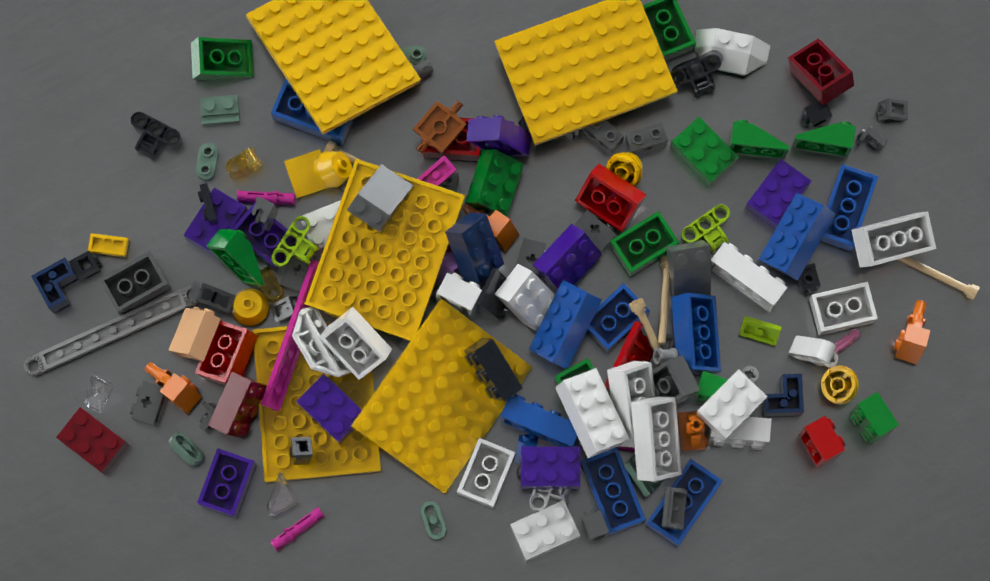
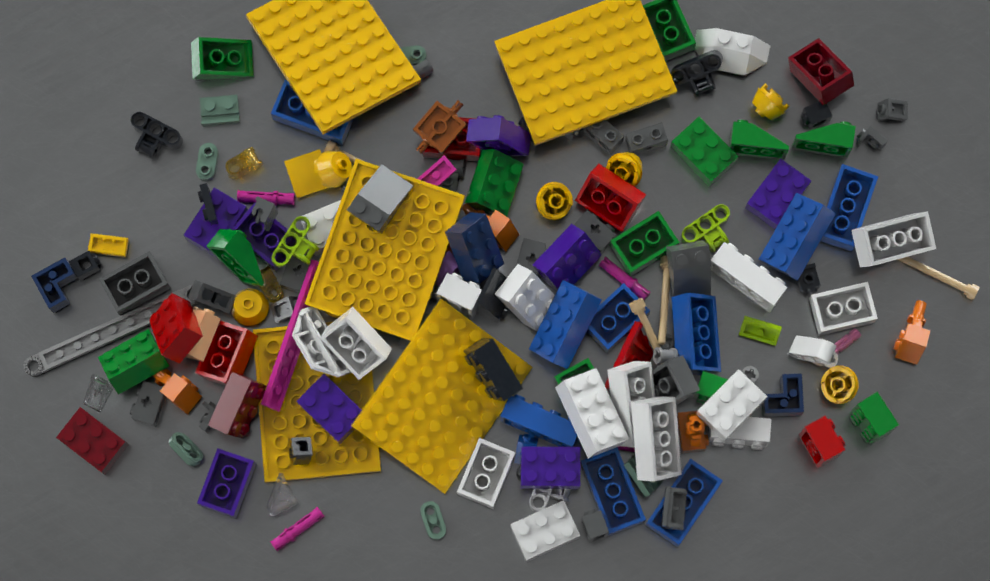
(133, 361): none -> green brick
(175, 328): none -> red brick
(460, 165): none -> dark grey bush
(554, 200): none -> yellow cone
(623, 277): none -> dark pink pin
(769, 103): none -> yellow cone

